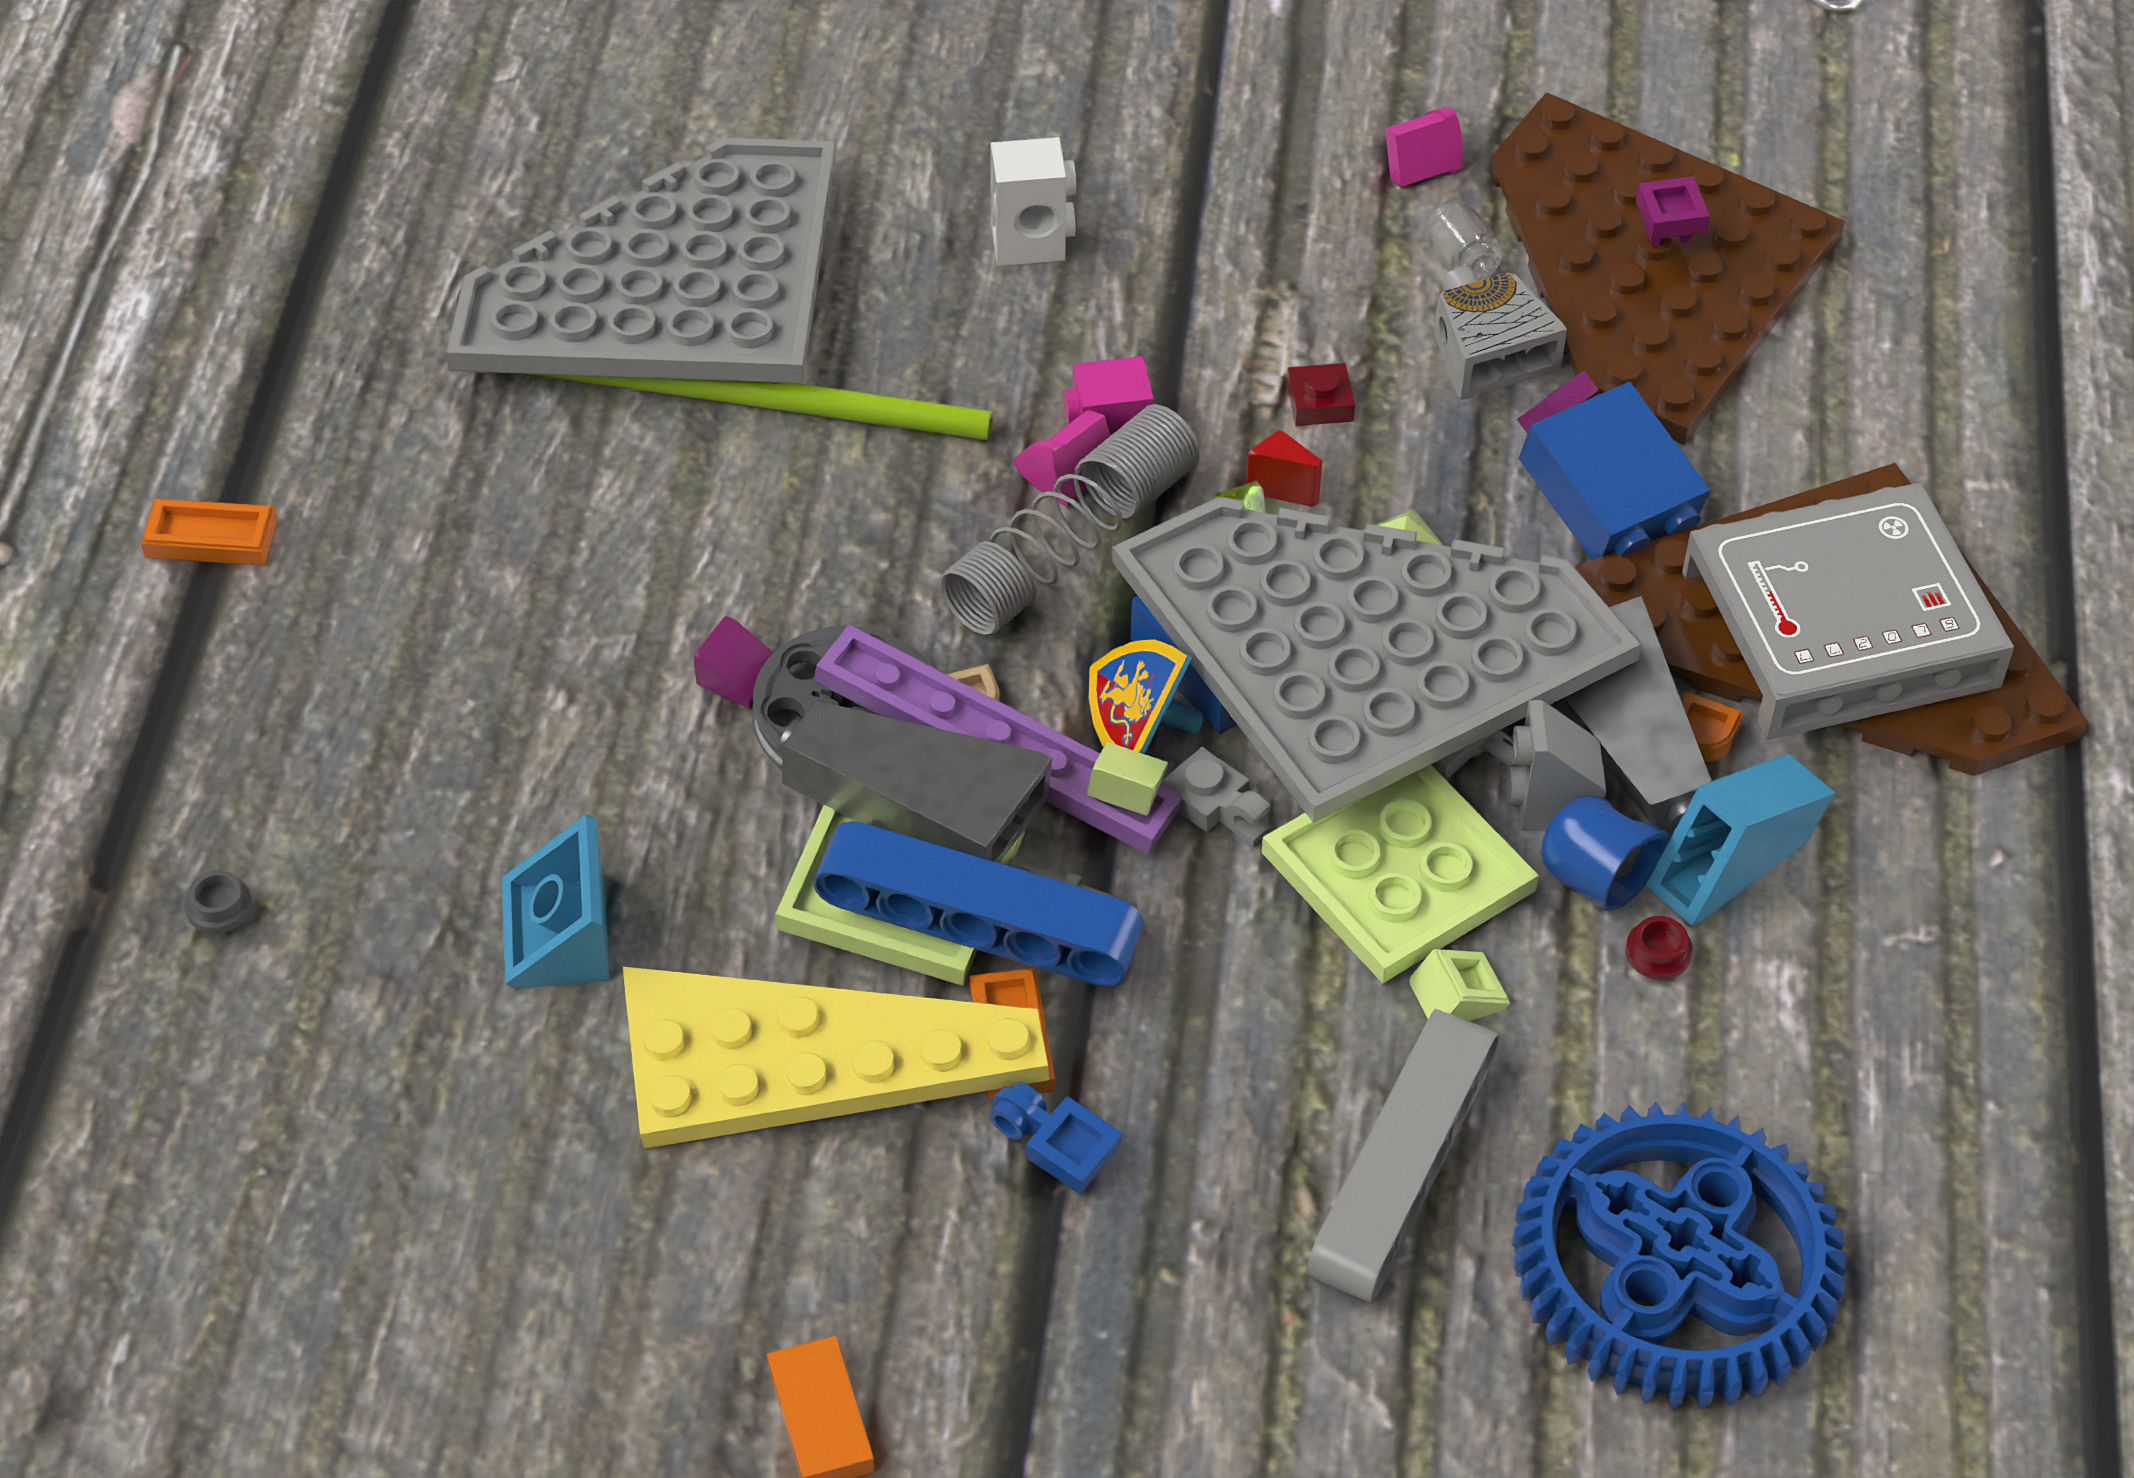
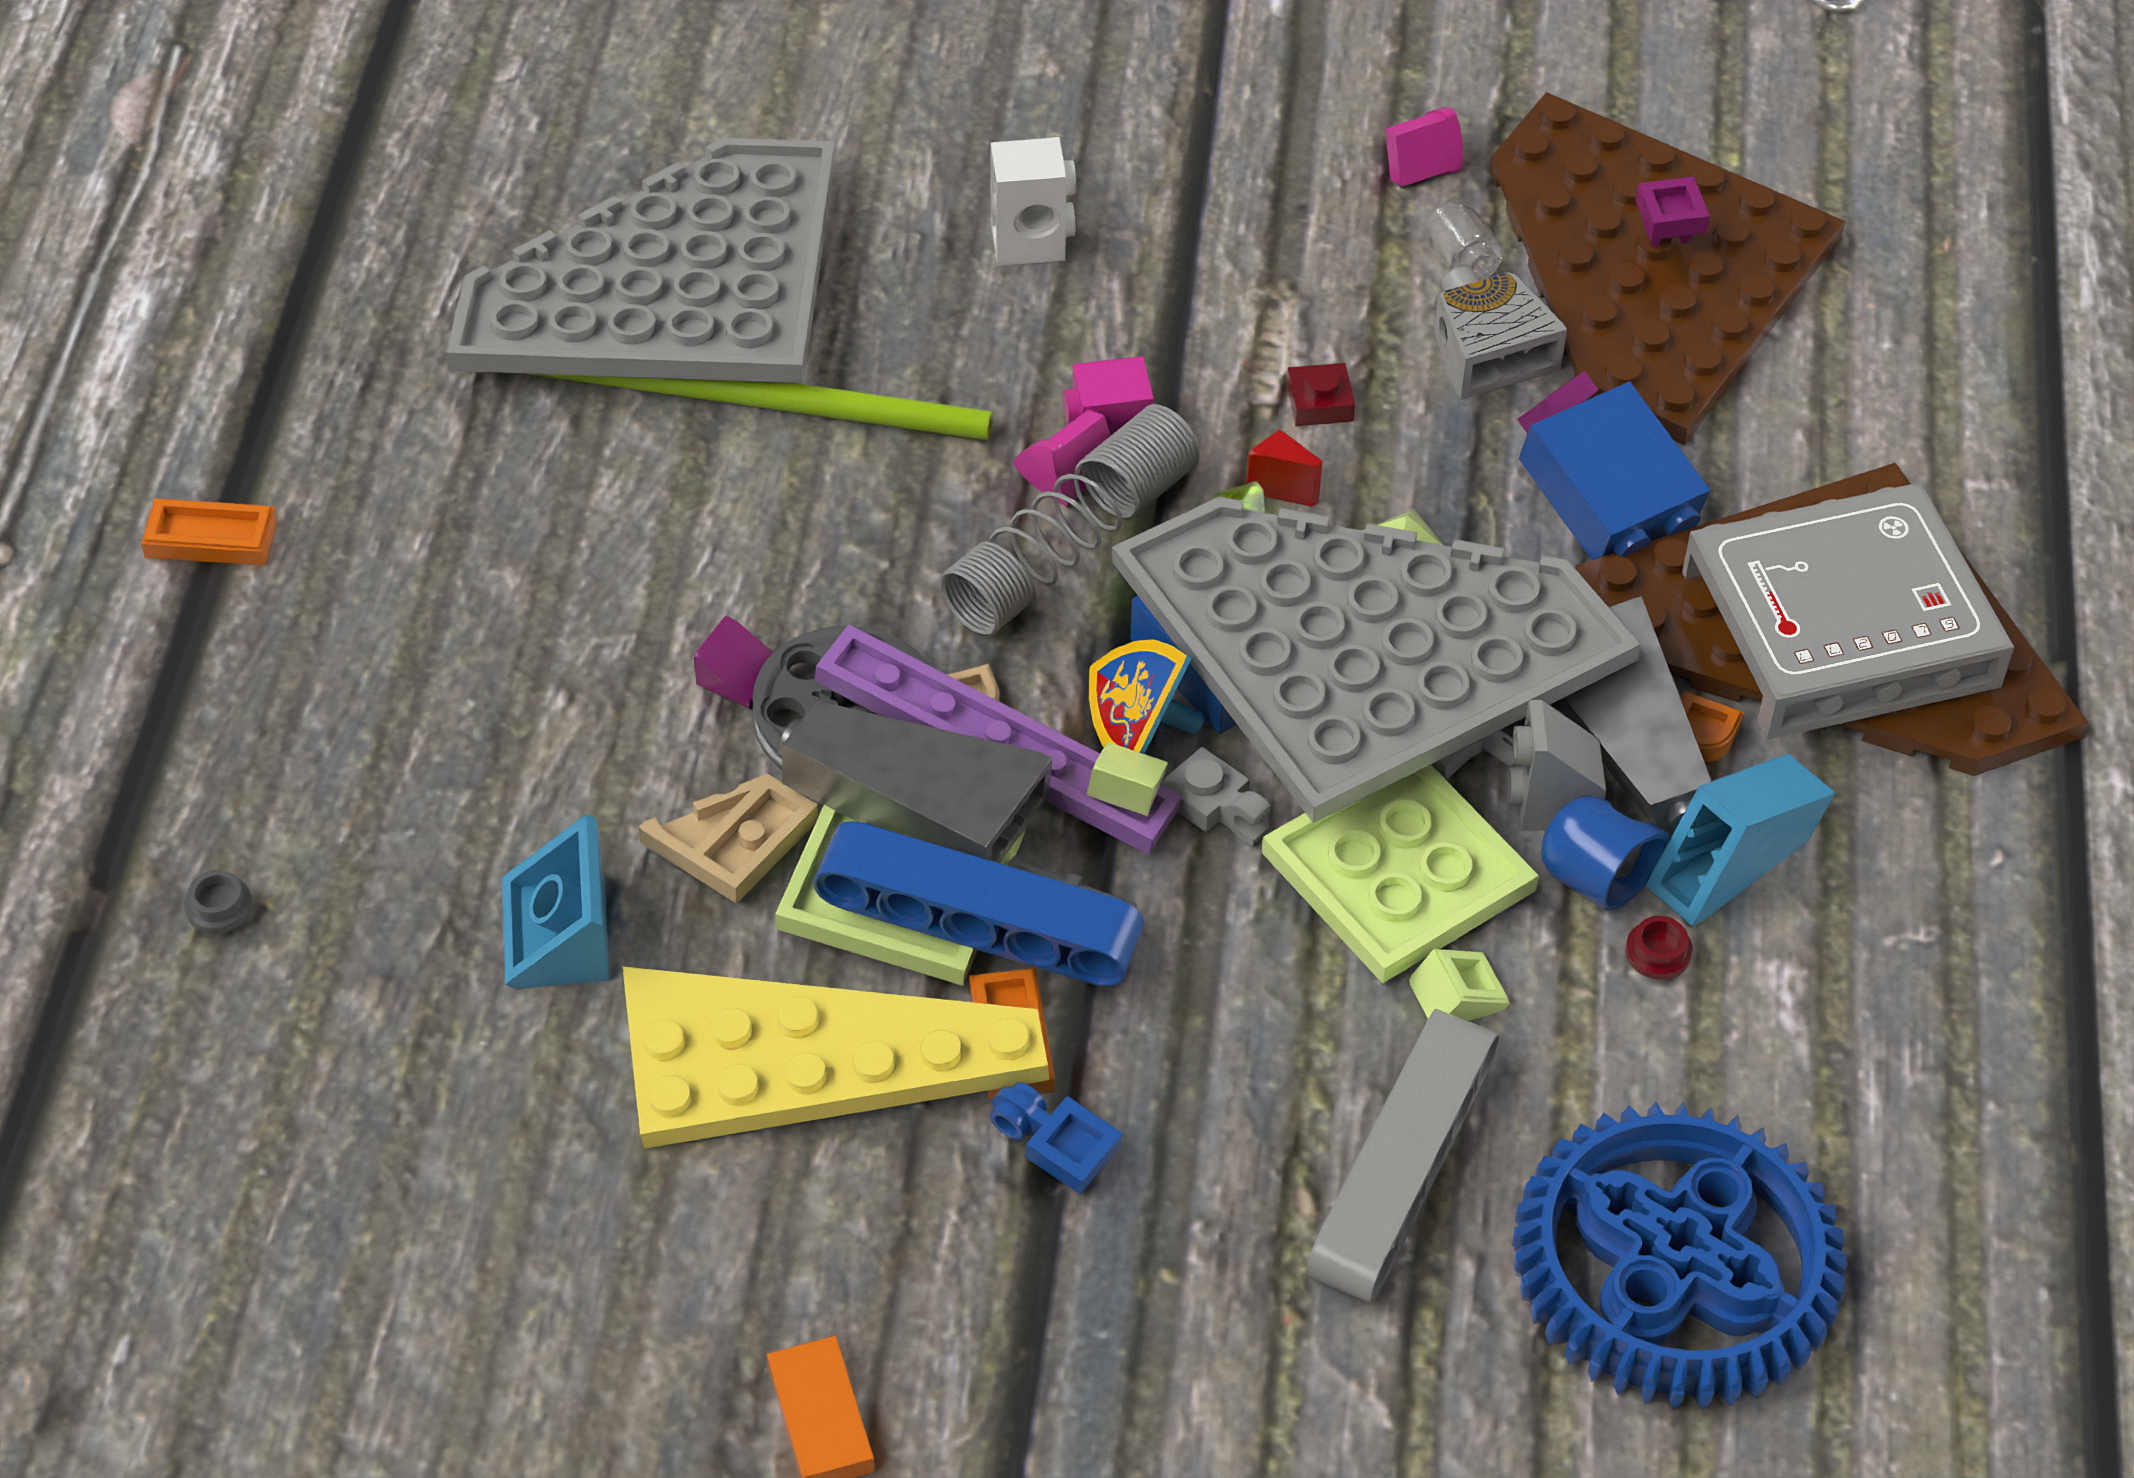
(734, 835): none -> tan wing

